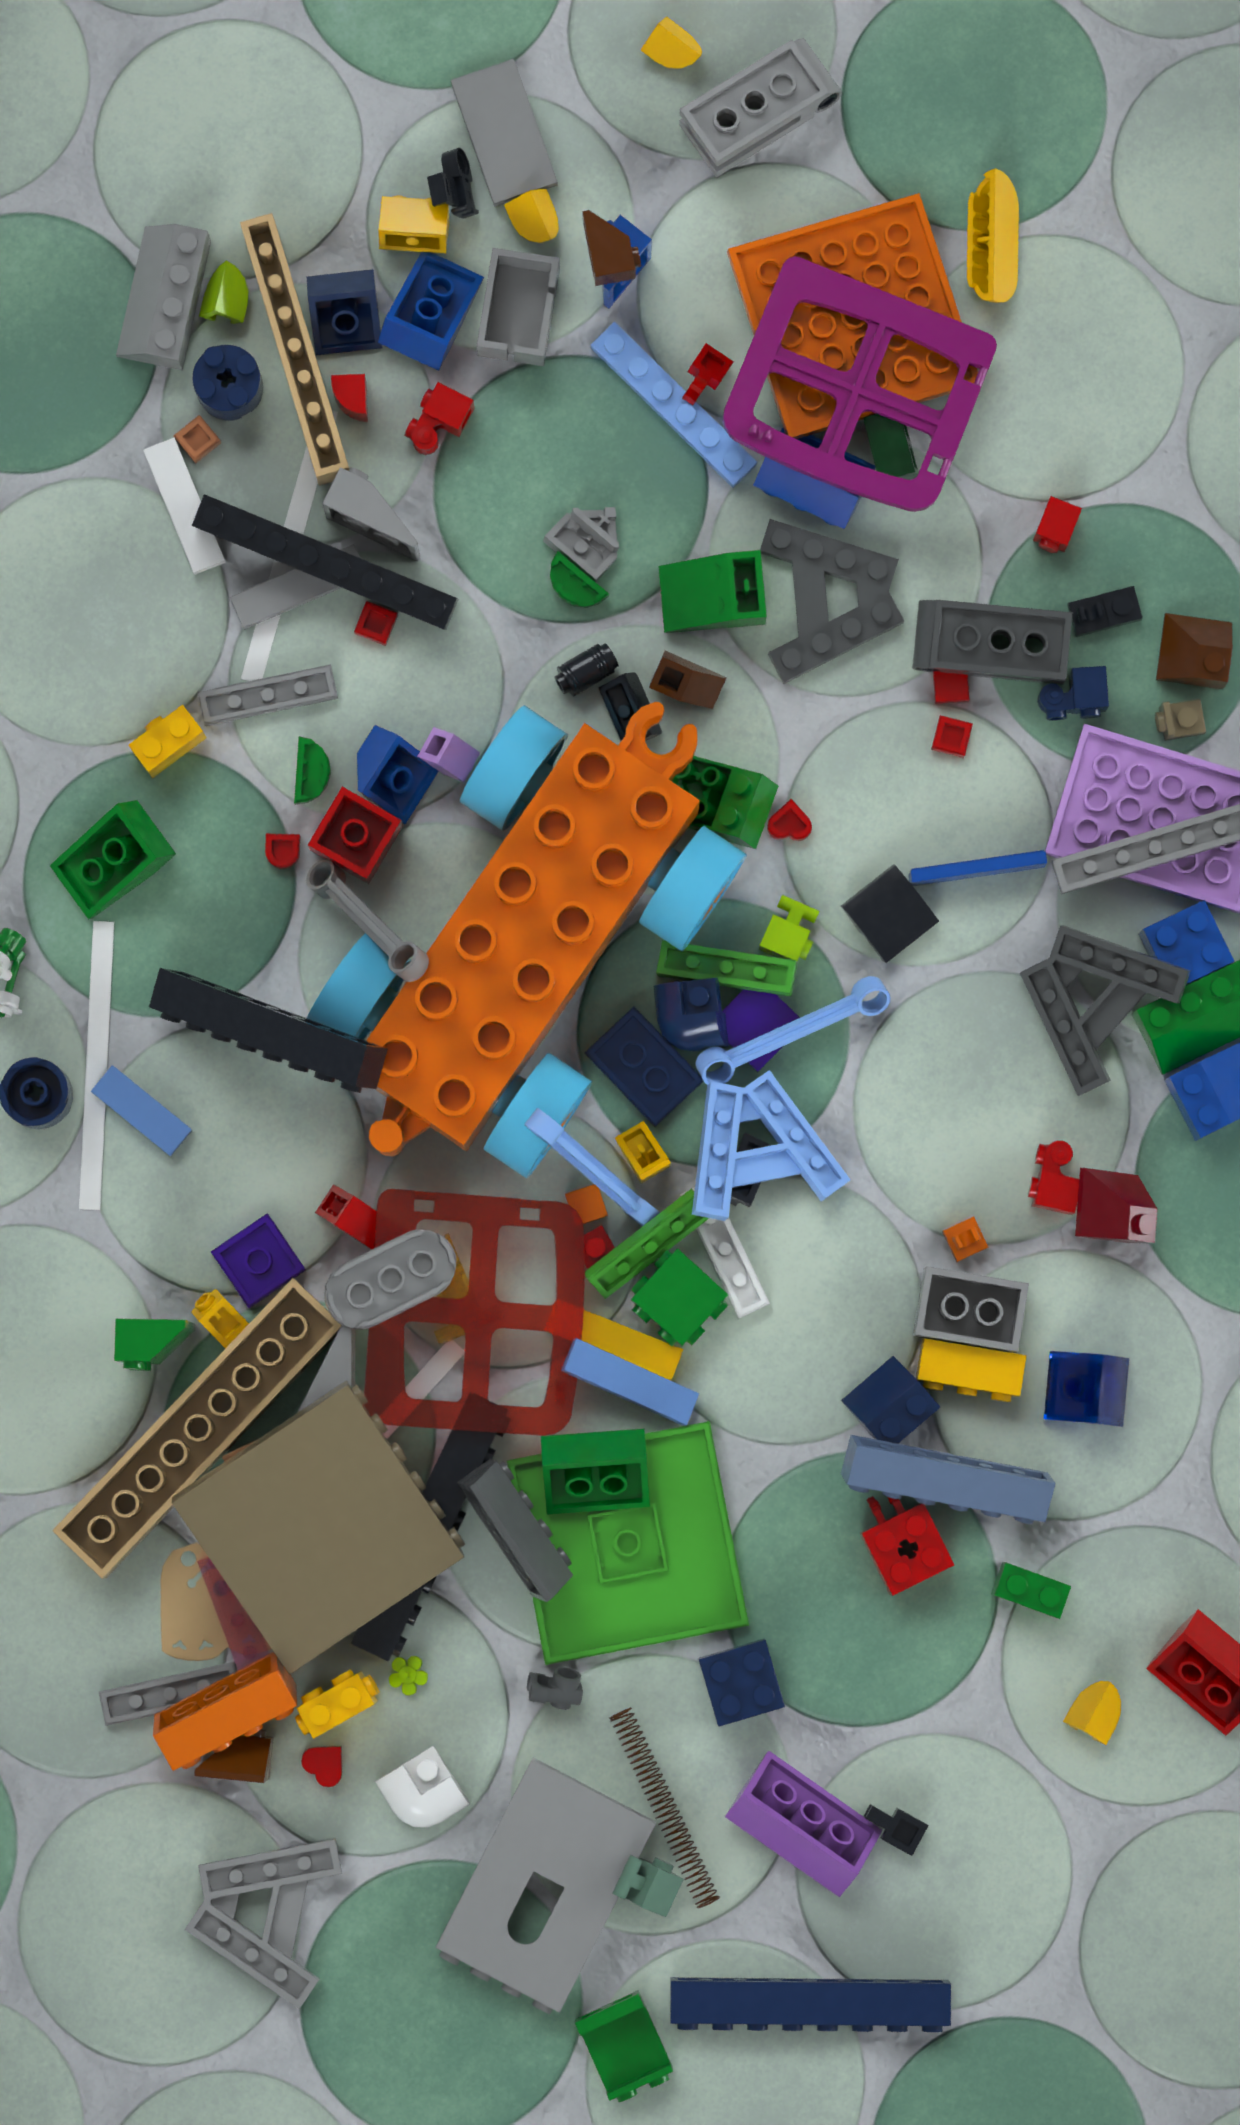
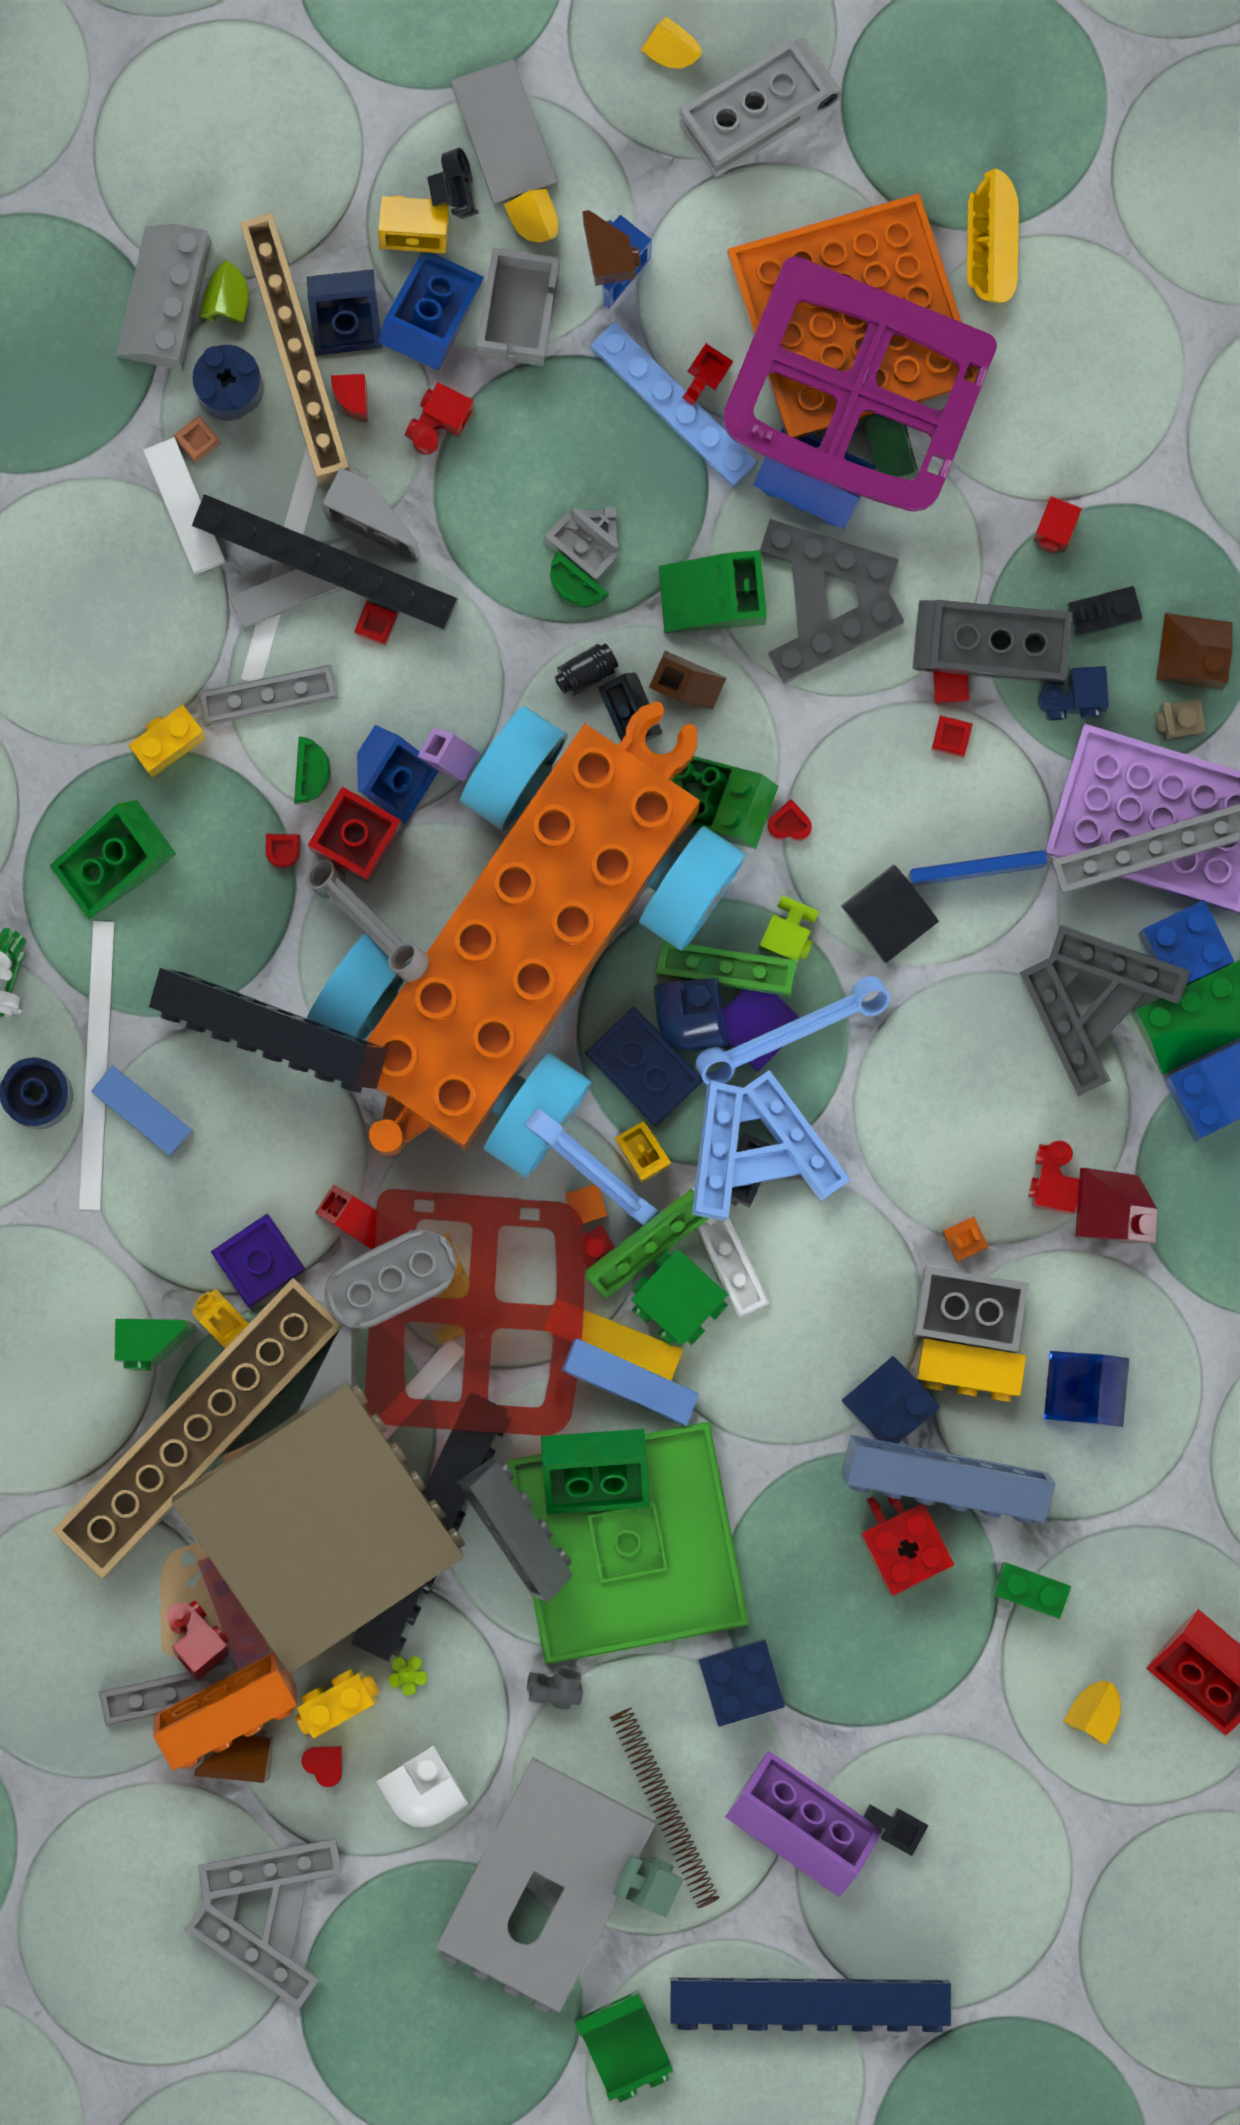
(202, 1645): none -> brick

